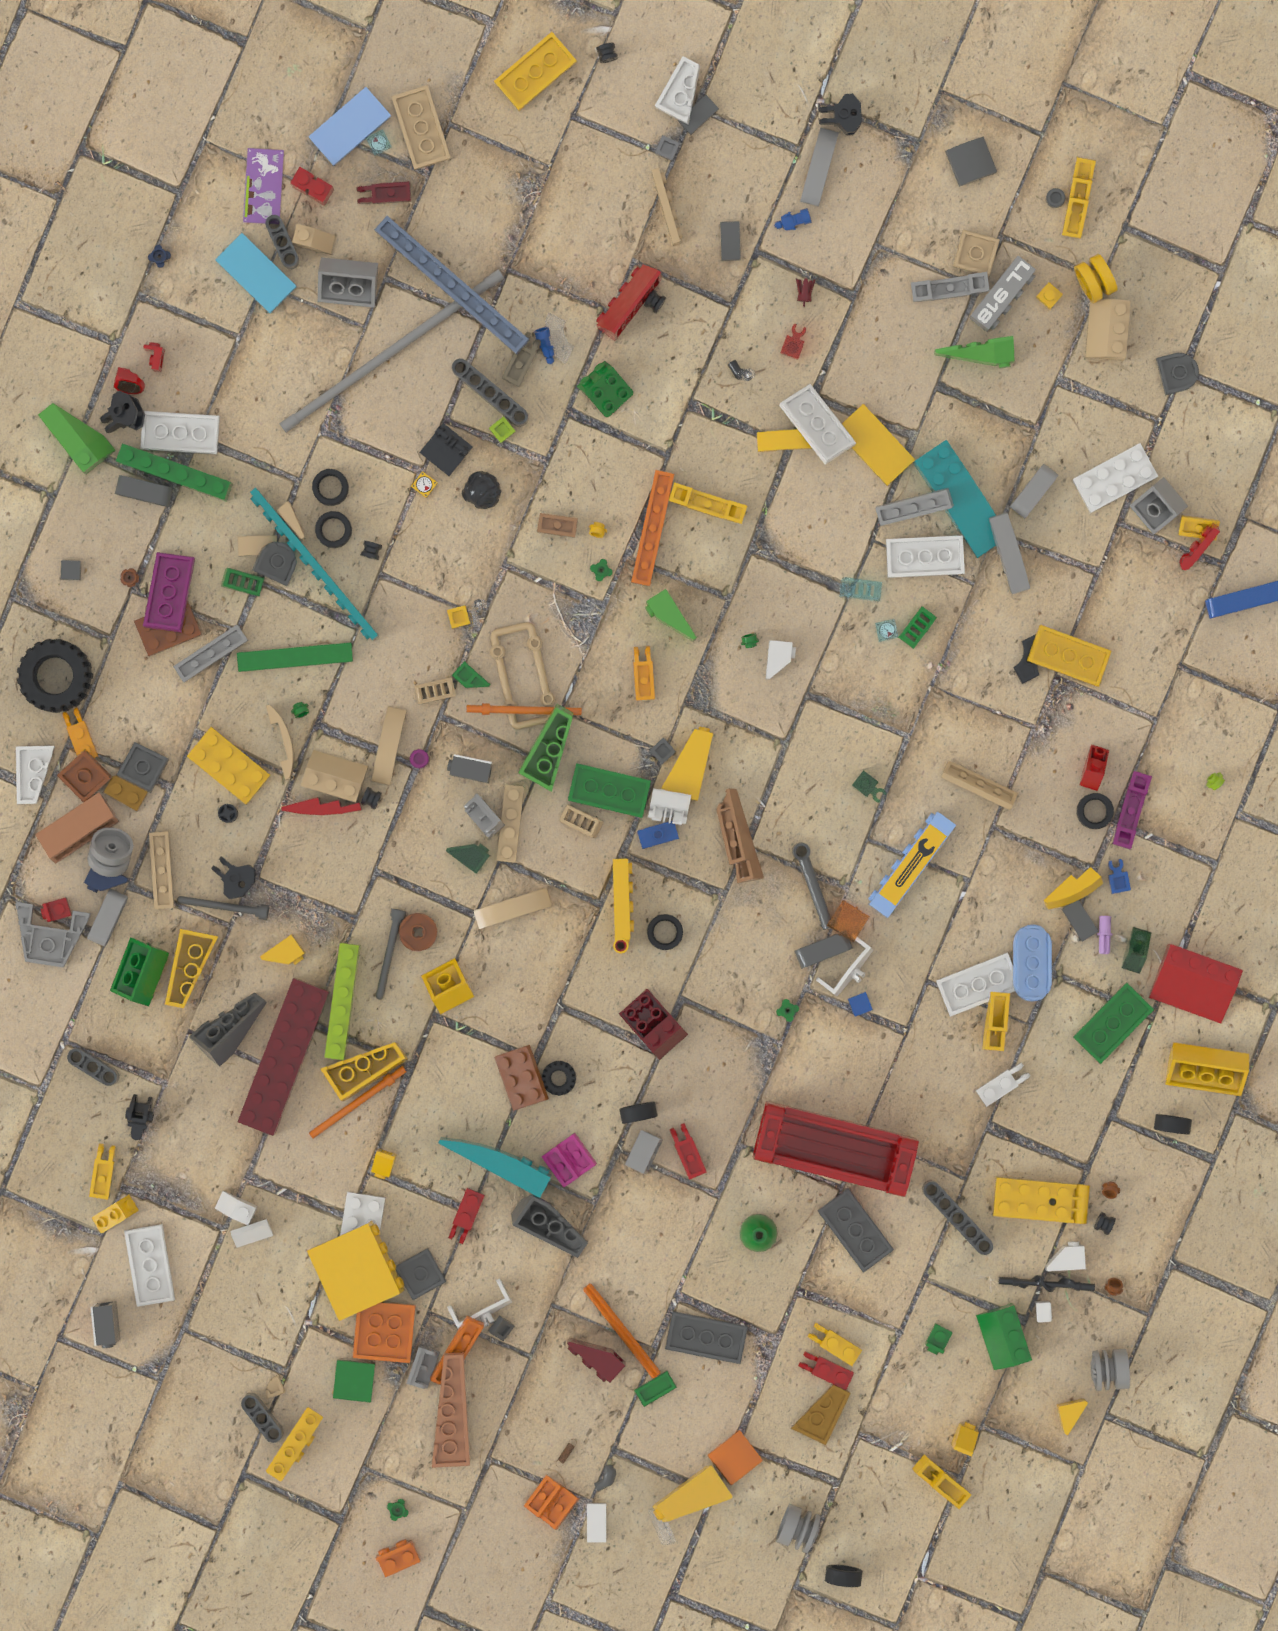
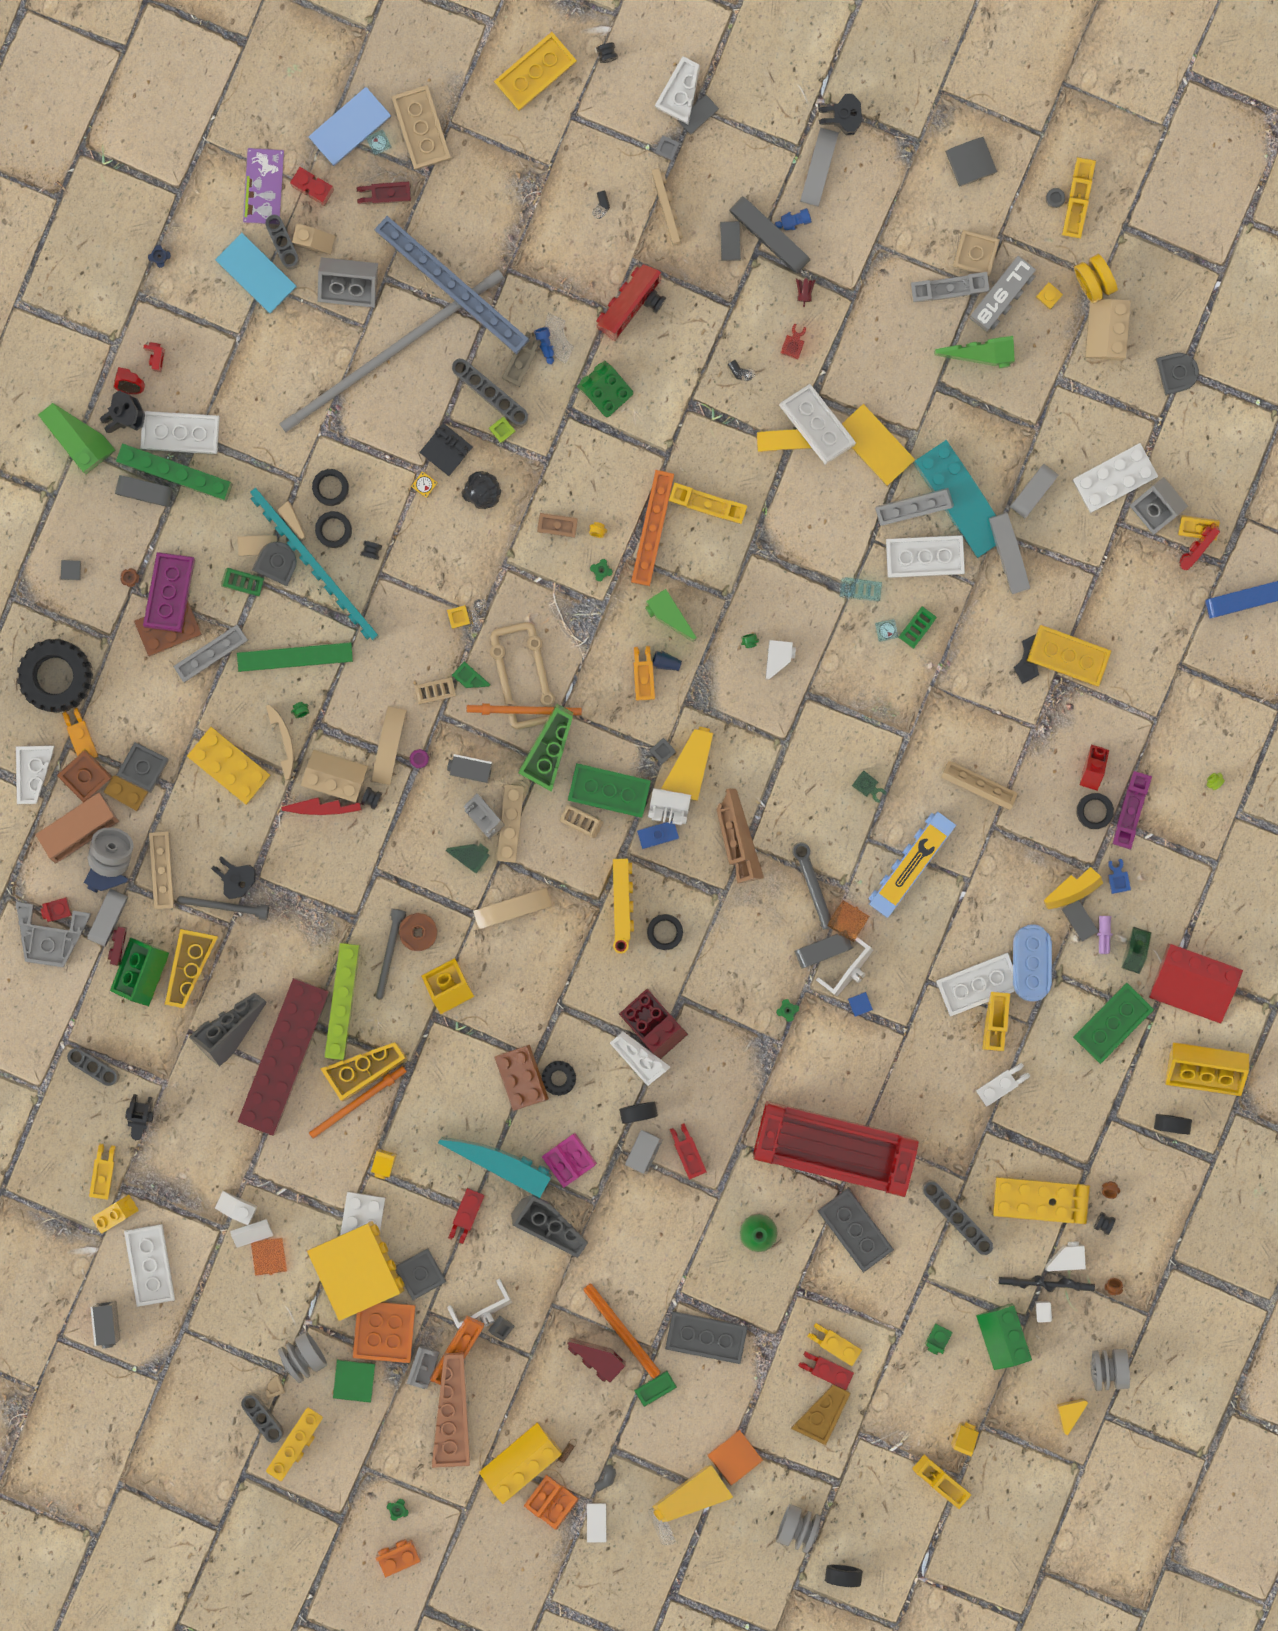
(116, 953): none -> dark red plate
(226, 811): black wheel -> none
(268, 1256): none -> clear orange piece
(285, 952): yellow slope -> none
(305, 1355): none -> light grey wheel
(520, 1463): none -> yellow slope
(603, 206): none -> arm
(639, 1058): none -> white wing
(666, 661): none -> dark blue cone
(769, 235): none -> dark grey beam

